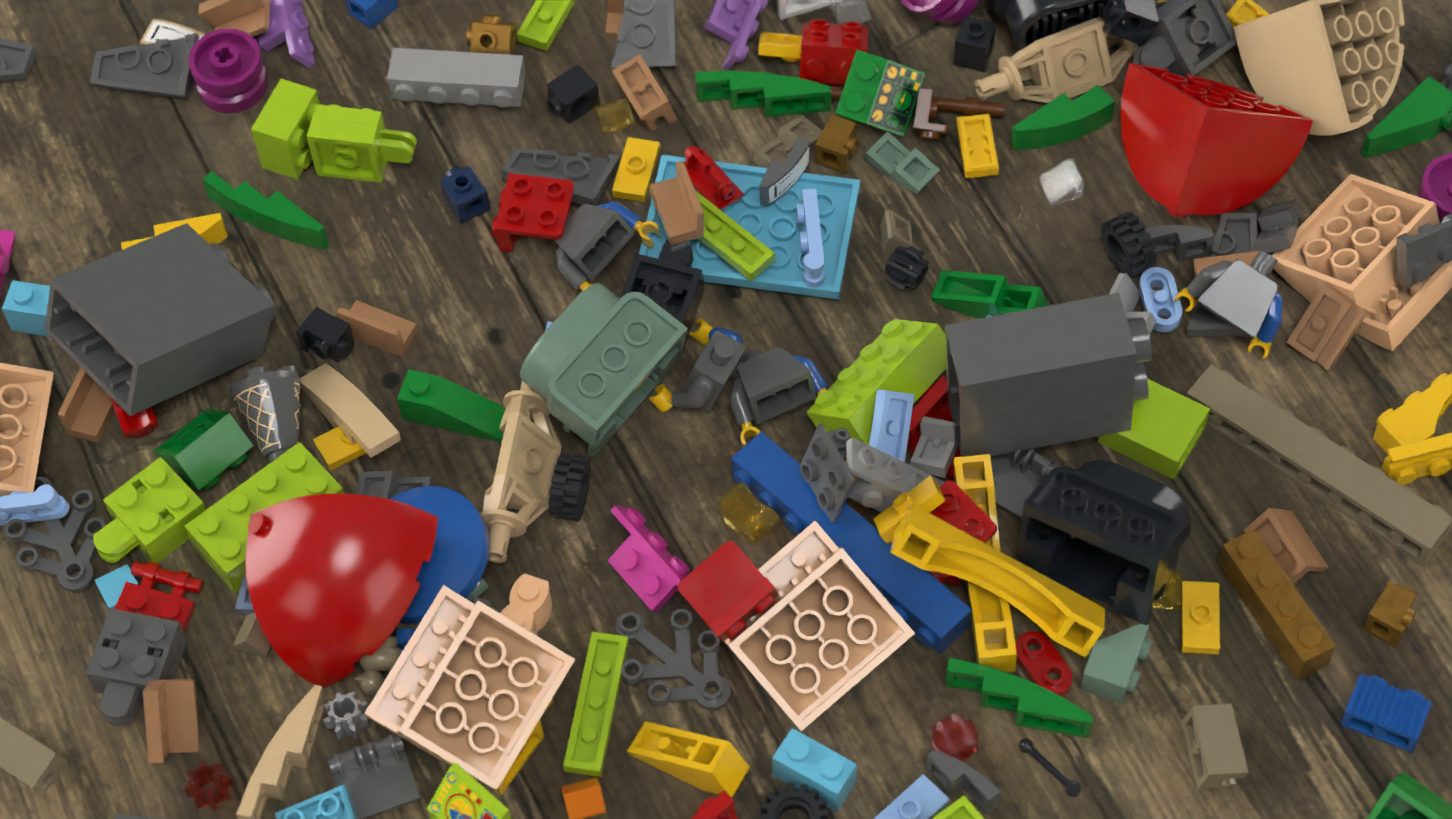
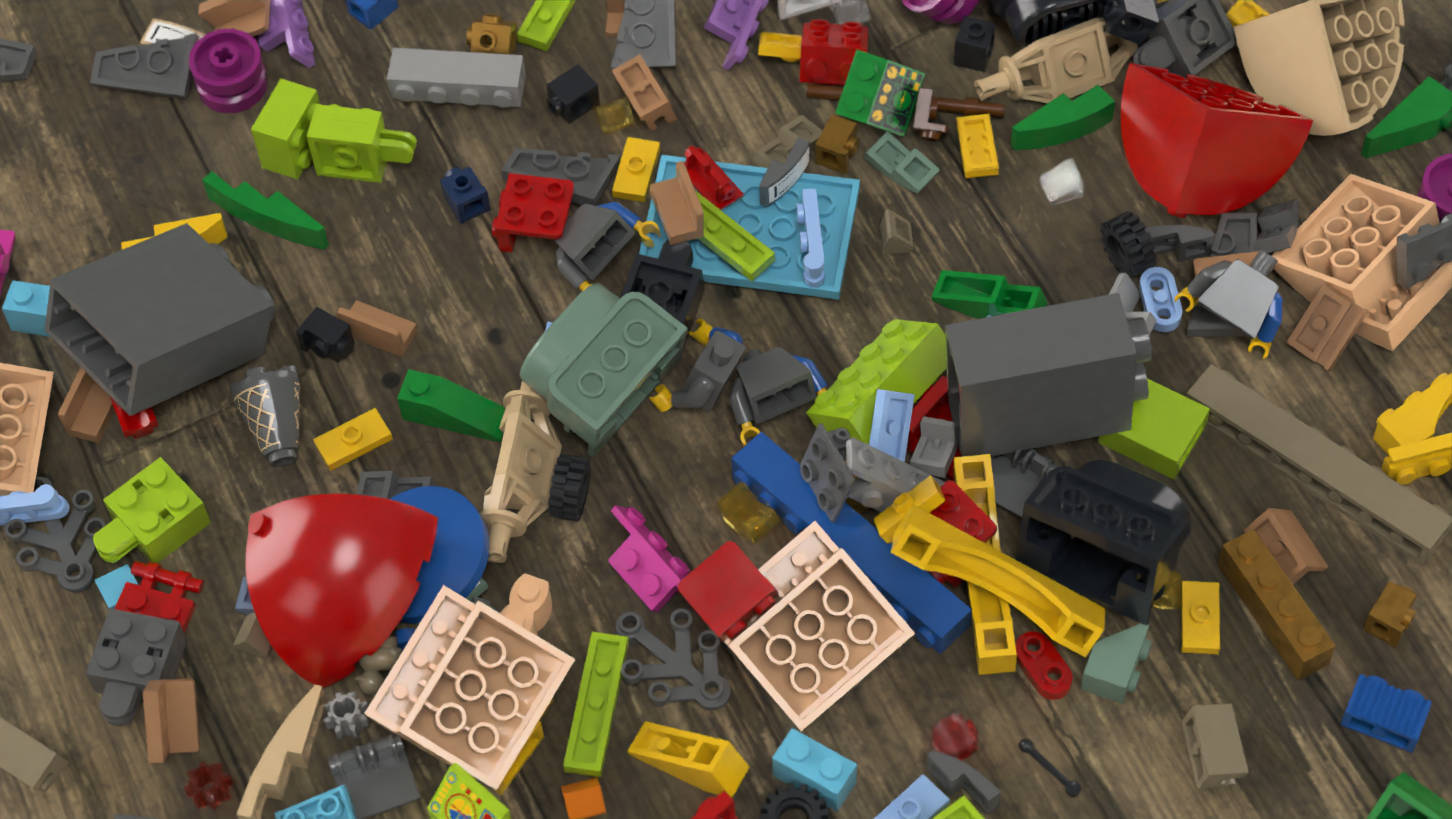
(205, 448): green slope -> none
(222, 529): lime brick -> none
(349, 409): tan slope -> none
(776, 93): green slope -> none
(906, 267): black gear -> none
(1033, 704): green slope -> none

